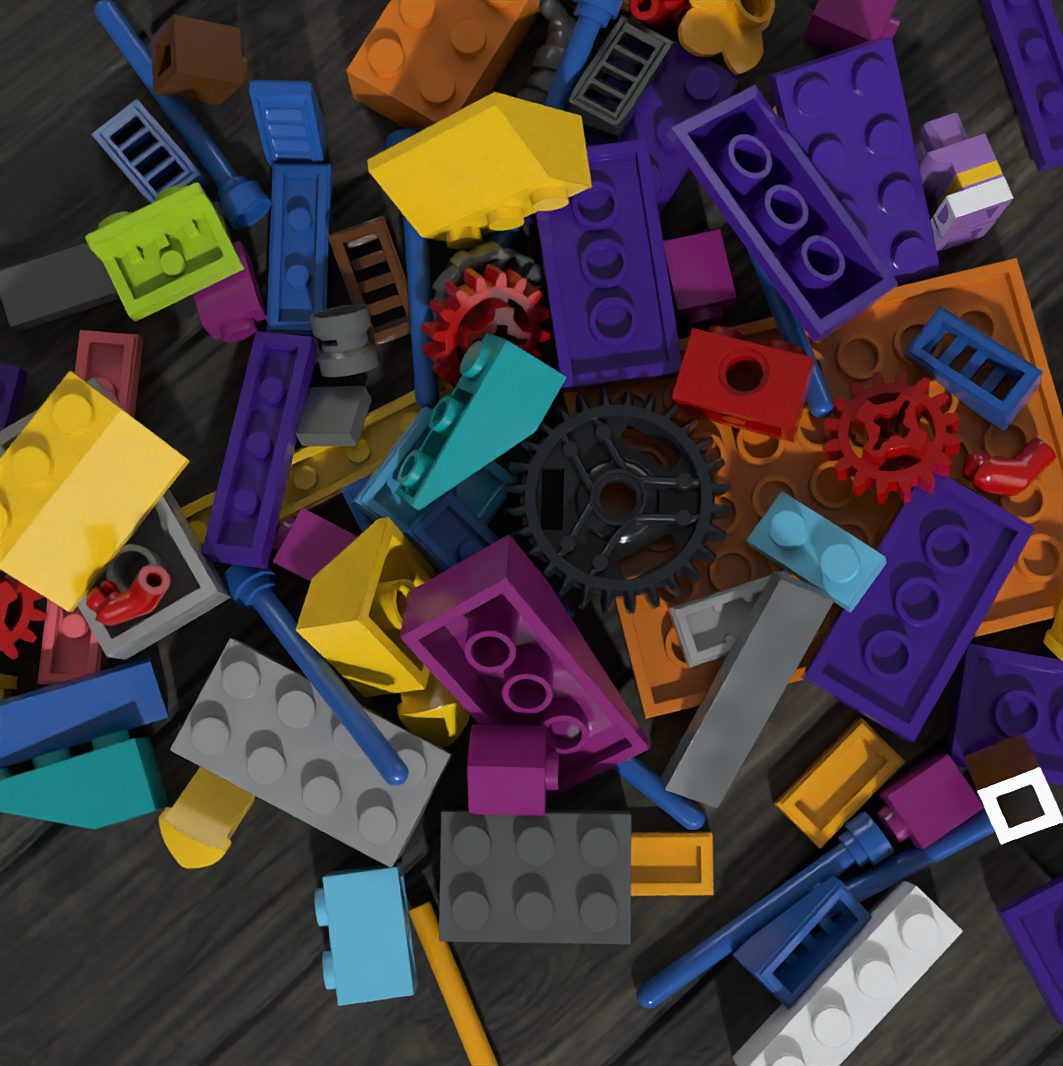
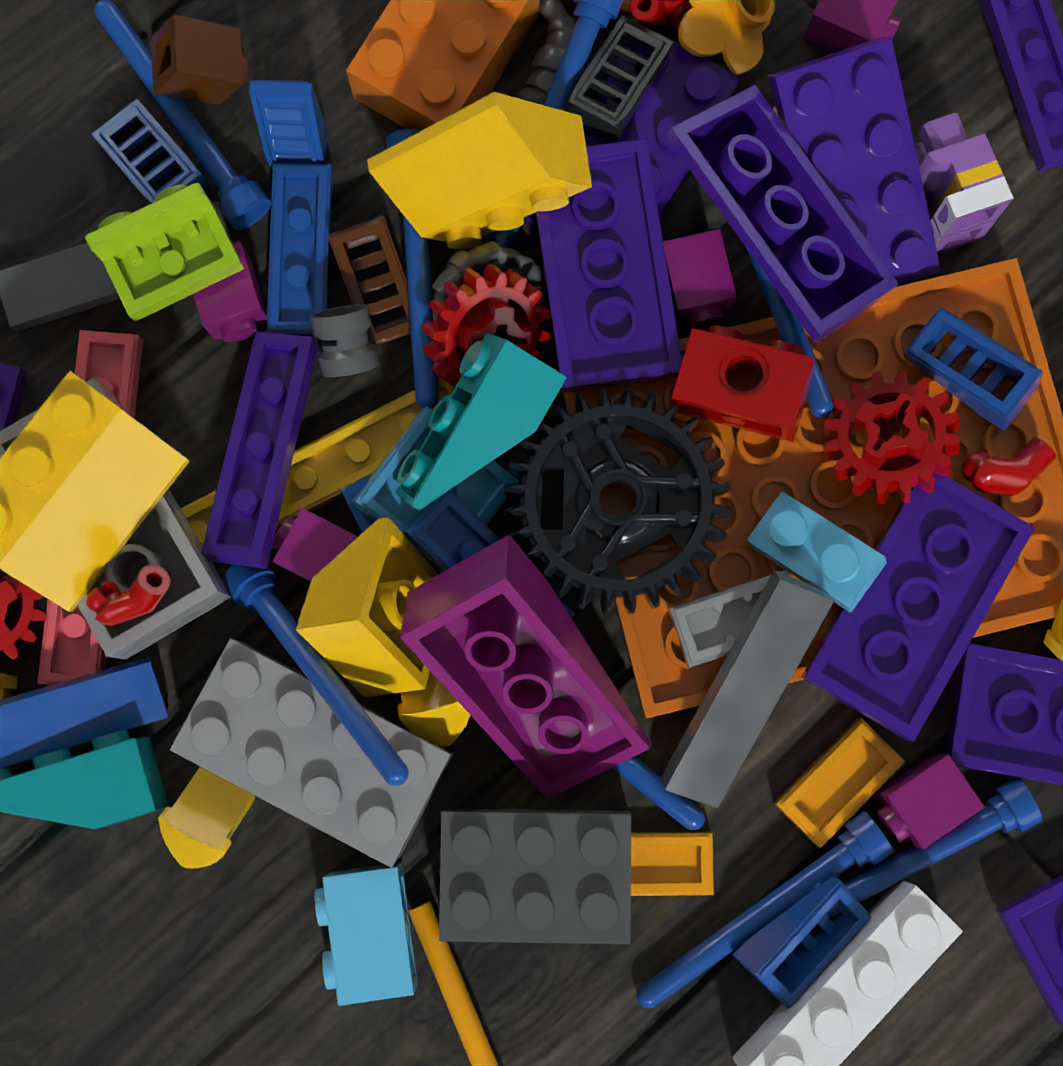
(333, 416): dark grey tile -> none
(510, 770): magenta brick -> none
(1012, 788): reddish brown brick -> none

